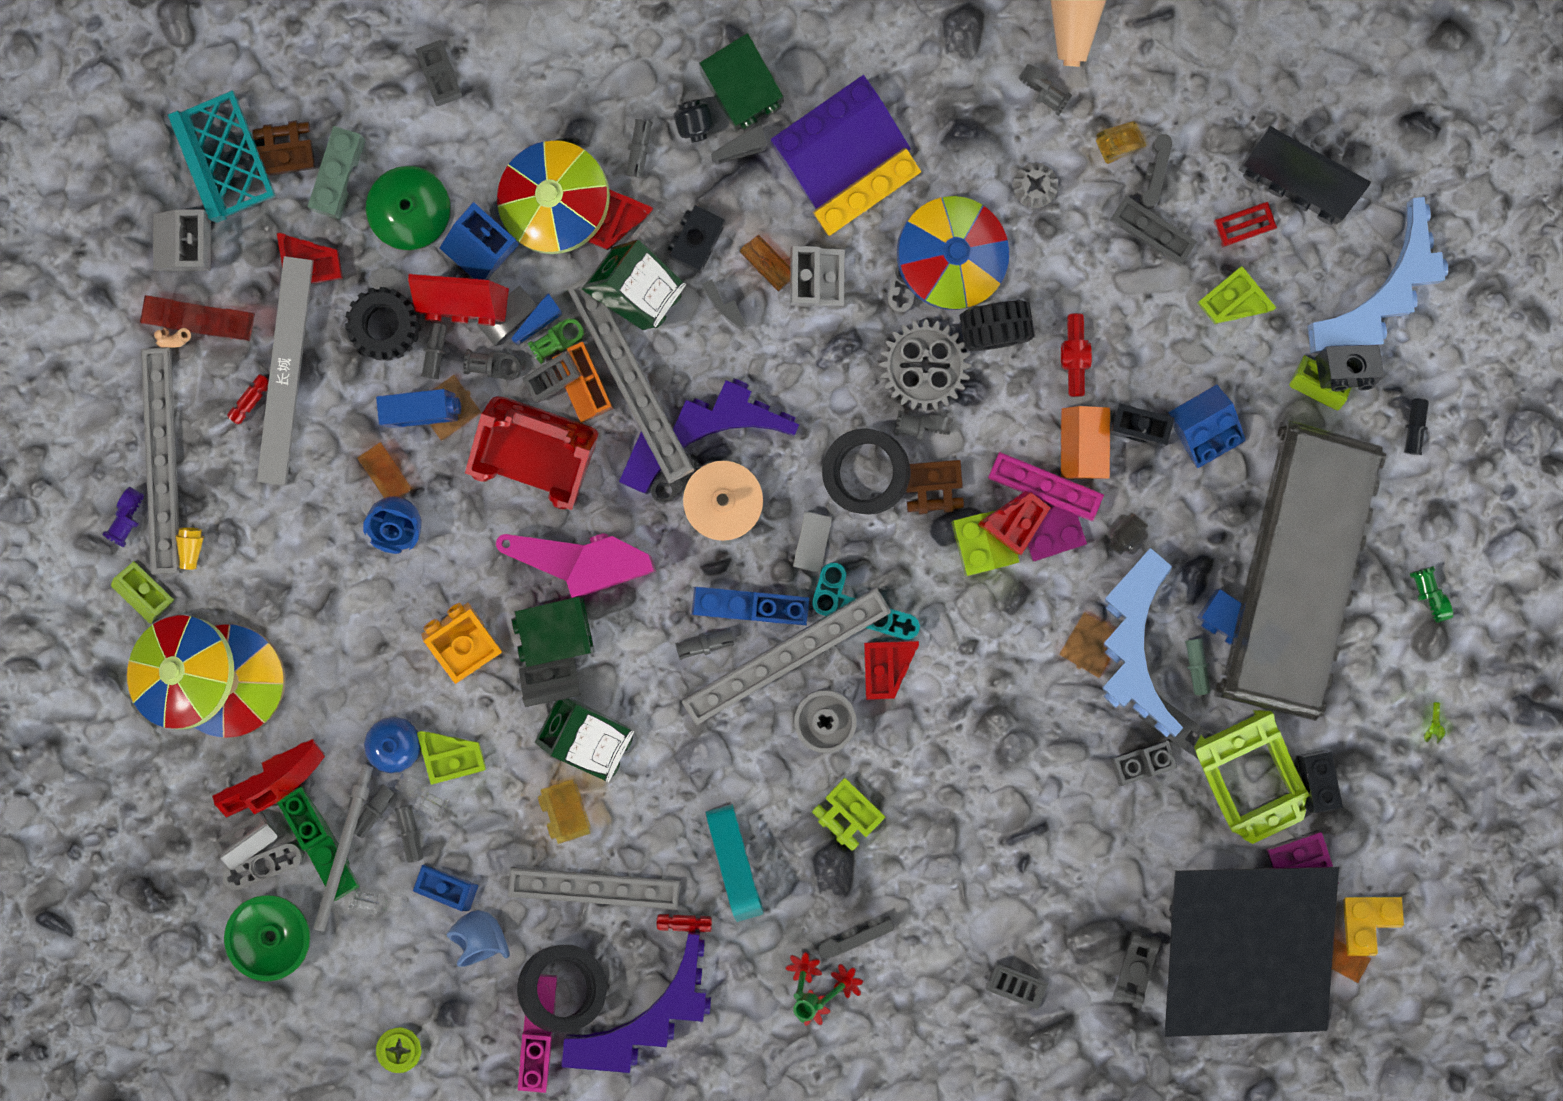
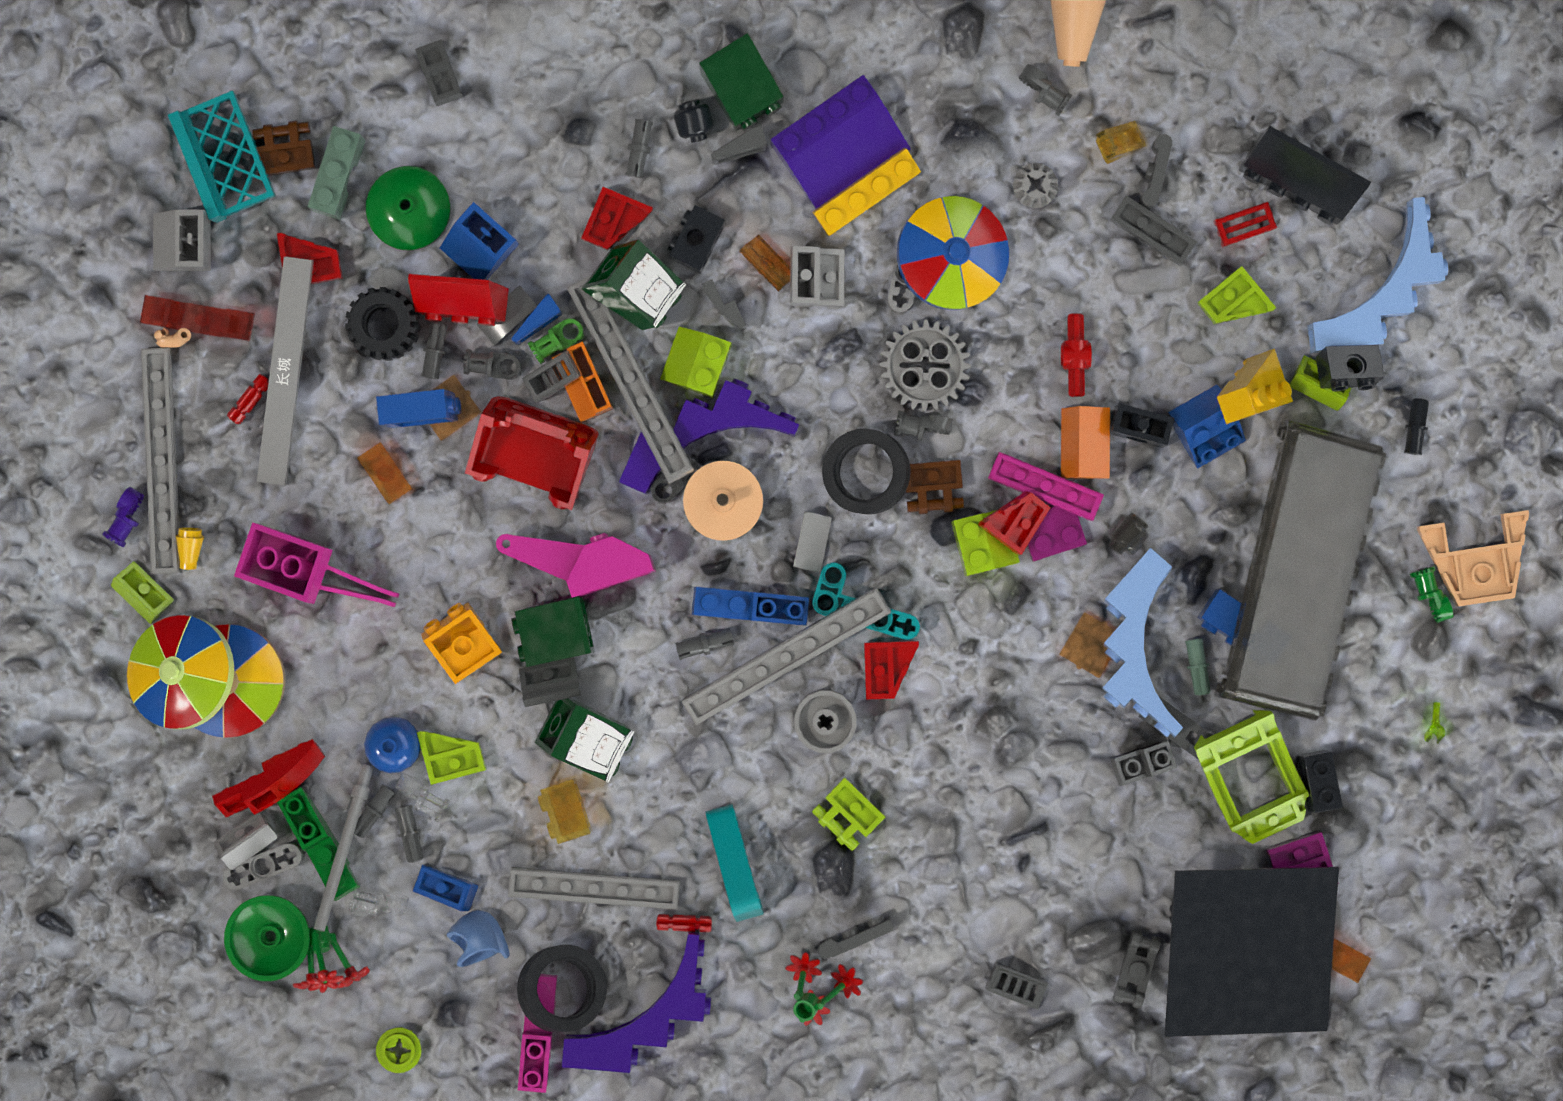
(294, 566): none -> dark pink slope
(320, 943): none -> plant
(393, 525): blue cylinder -> none
(553, 197): dish -> none
(696, 361): none -> lime slope
(997, 325): black tyre -> none
(1255, 388): none -> yellow wedge
(1362, 918): yellow plate -> none
(1479, 572): none -> light nougat wing

